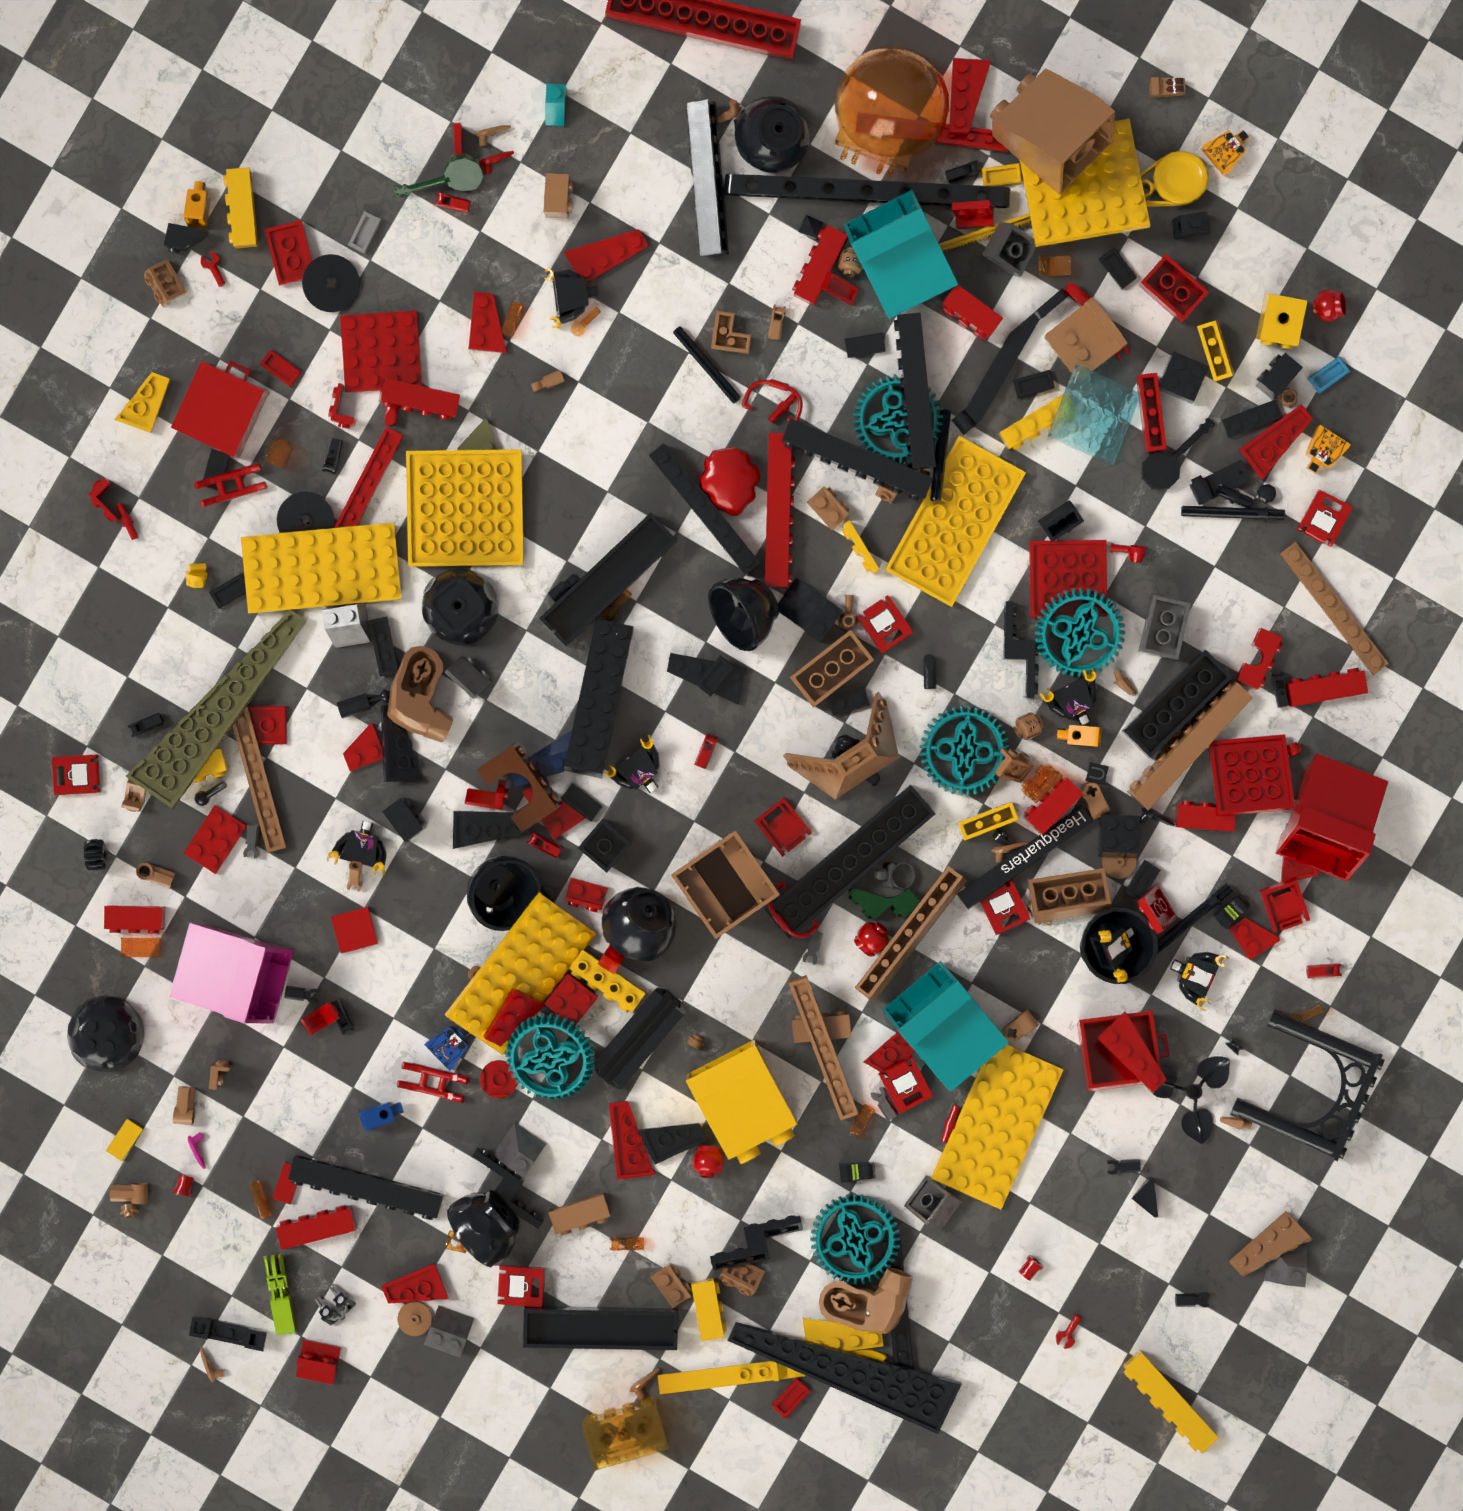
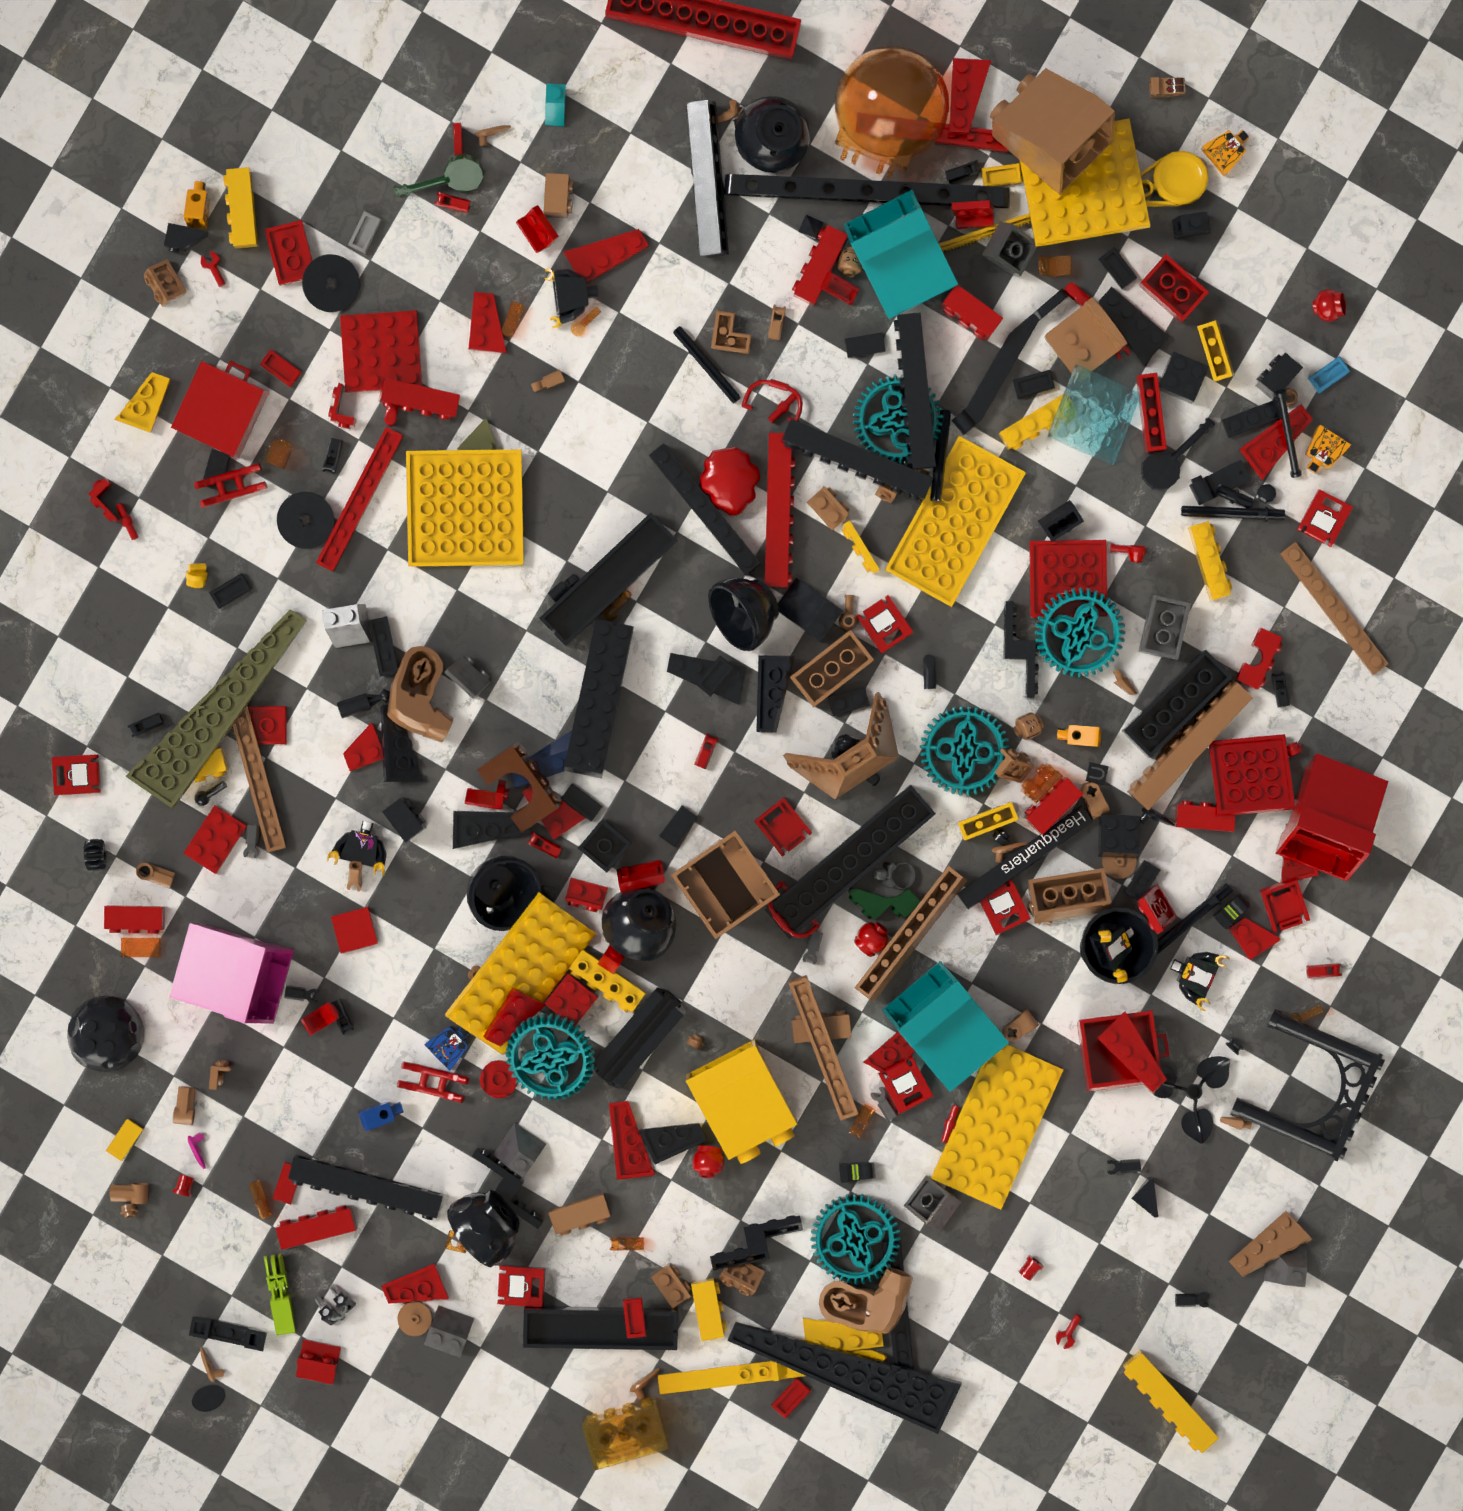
(134, 797): medium nougat bracket -> none
(208, 1398): none -> black sticker
(321, 568): yellow plate -> none
(477, 608): black rock -> none
(486, 162): red bar -> none
(537, 229): none -> red bracket
(634, 1317): none -> red tile
(637, 768): black torso -> none
(640, 875): none -> red container
(678, 826): none -> black tile
(771, 691): none -> black wing
(1073, 698): black torso -> none
(1135, 327): none -> black wing
(1209, 561): none -> yellow brick
(1288, 331): yellow brick -> none
(1295, 471): none -> black bar
(1327, 688): red brick -> none

